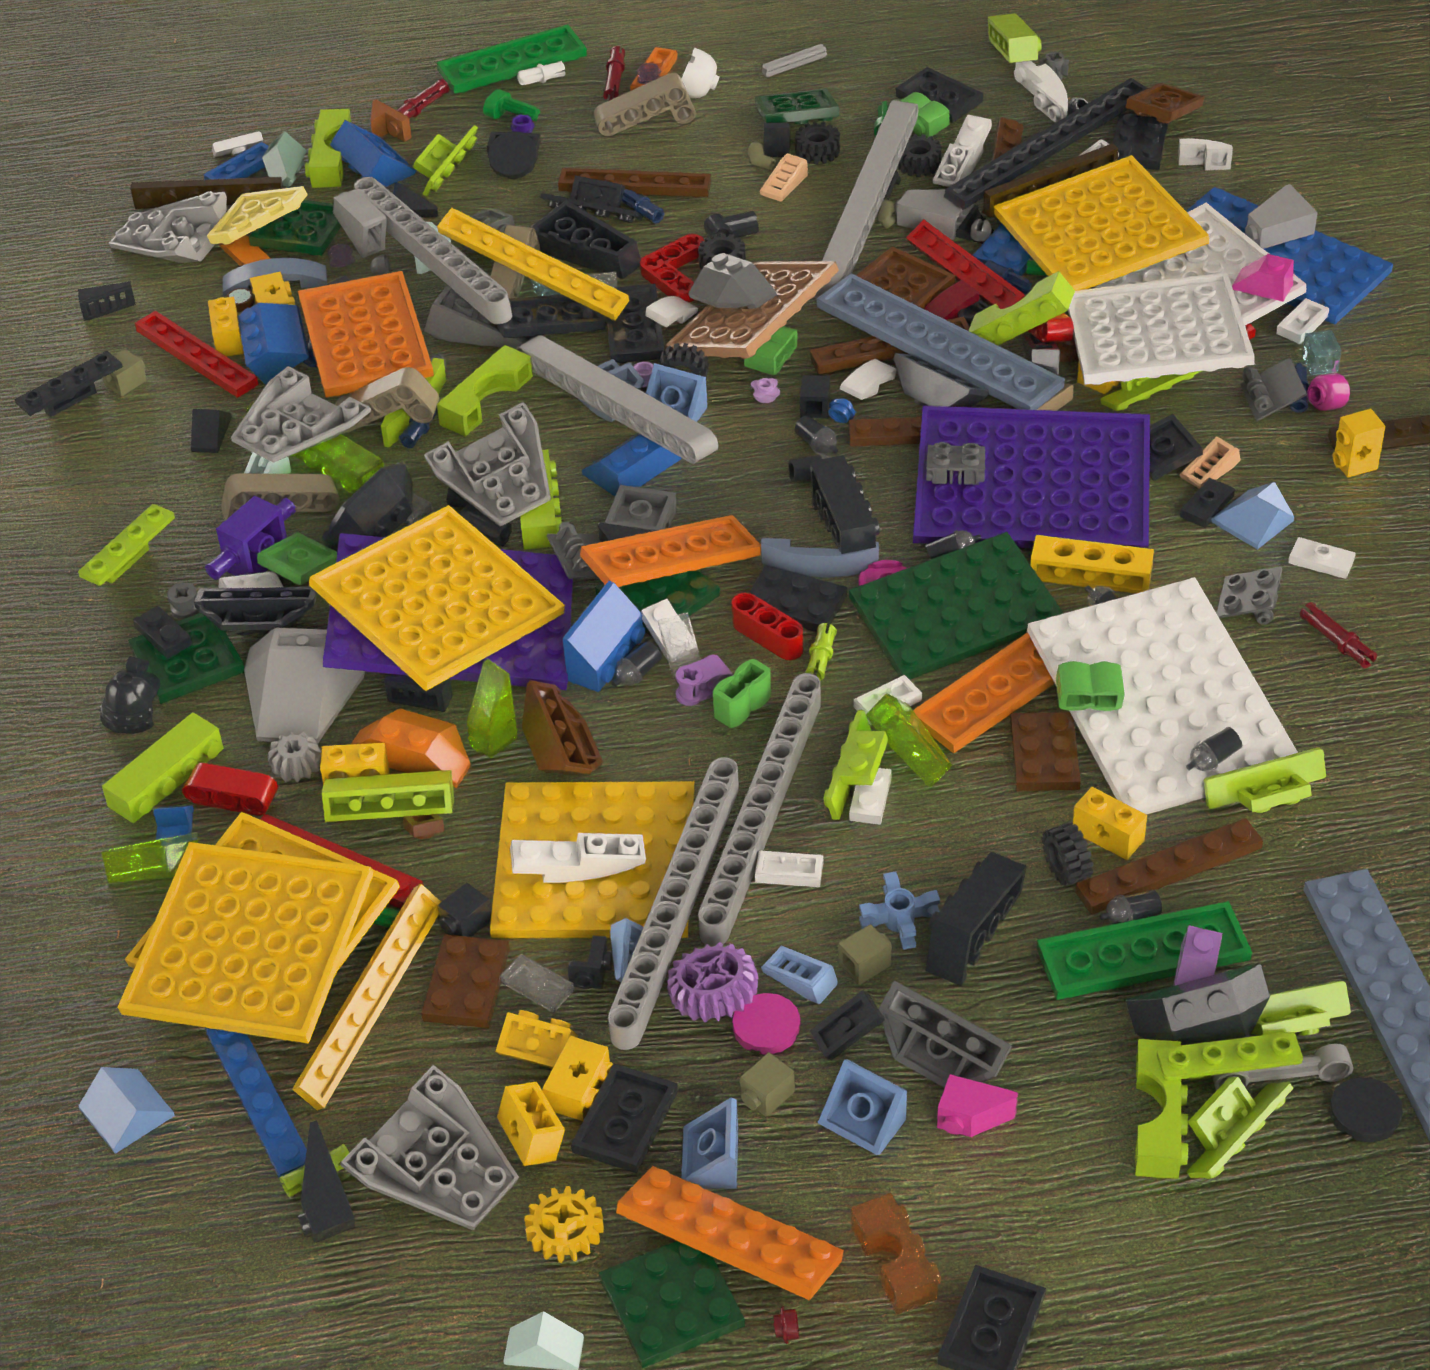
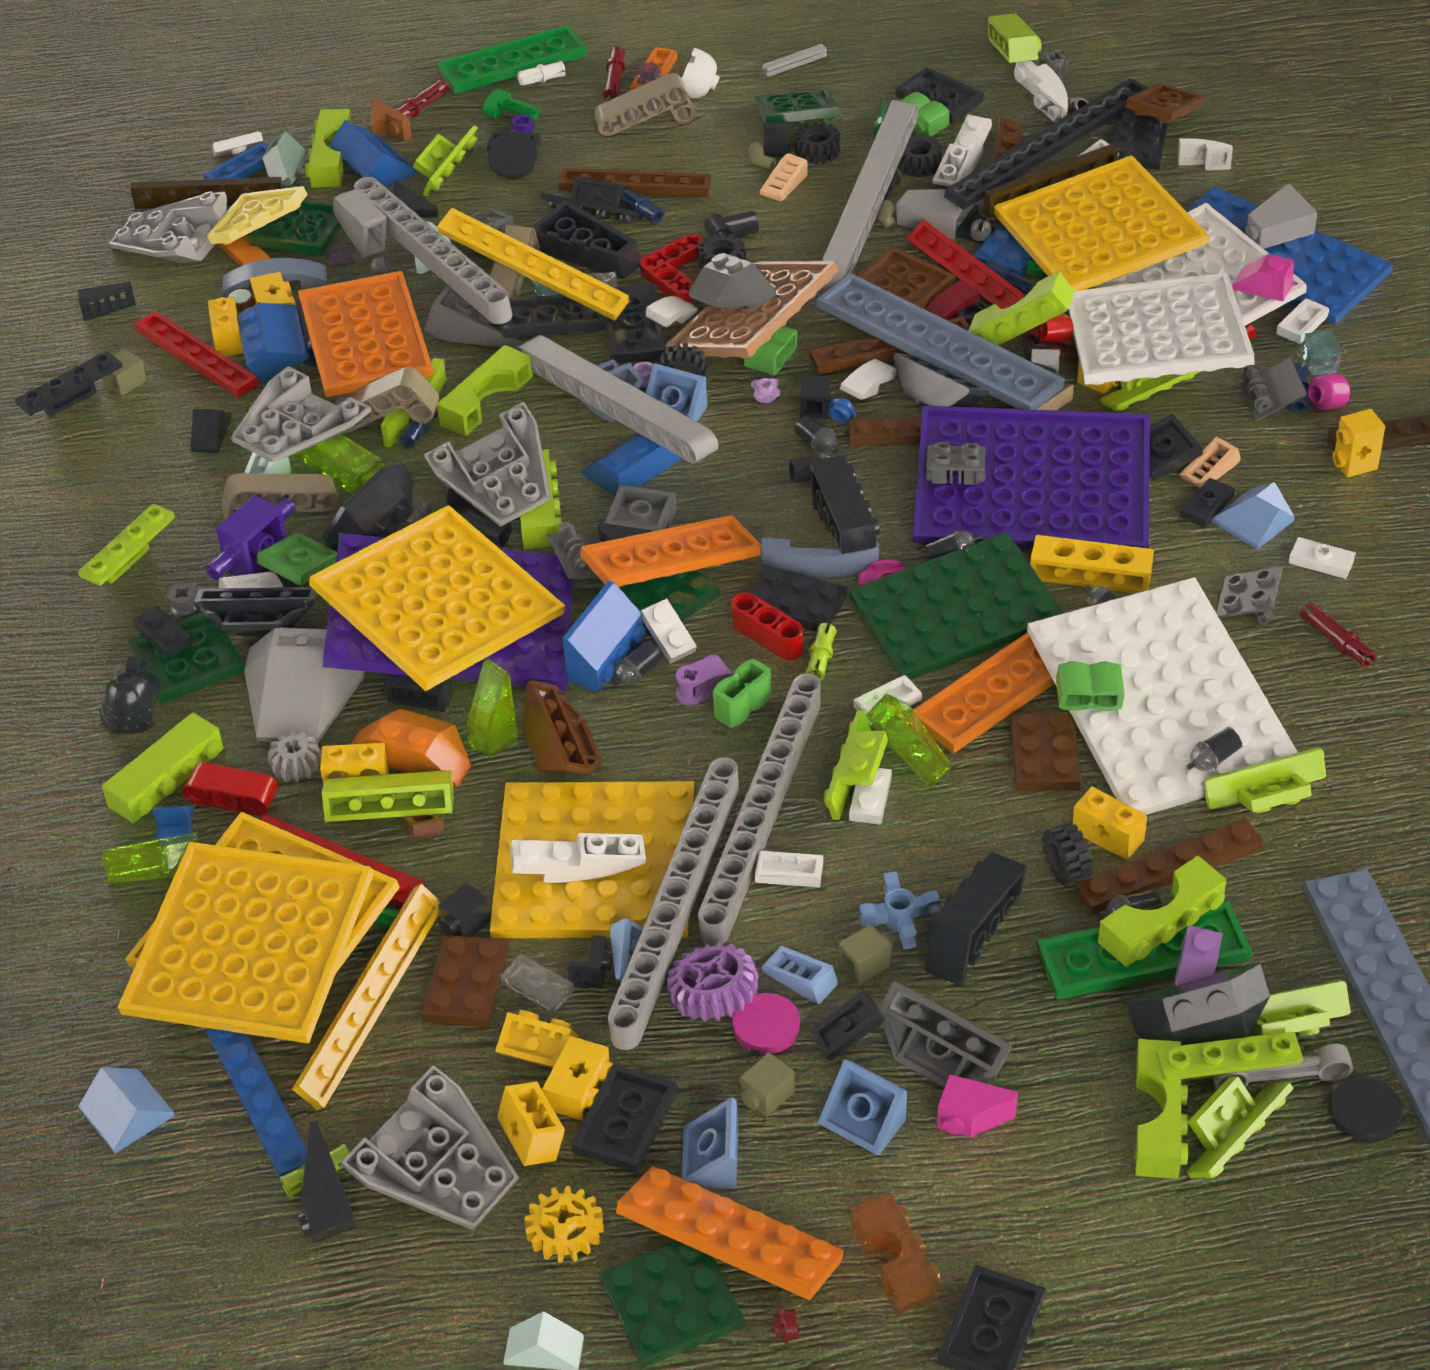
(678, 641): clear plate -> none
(1133, 932): none -> lime arch

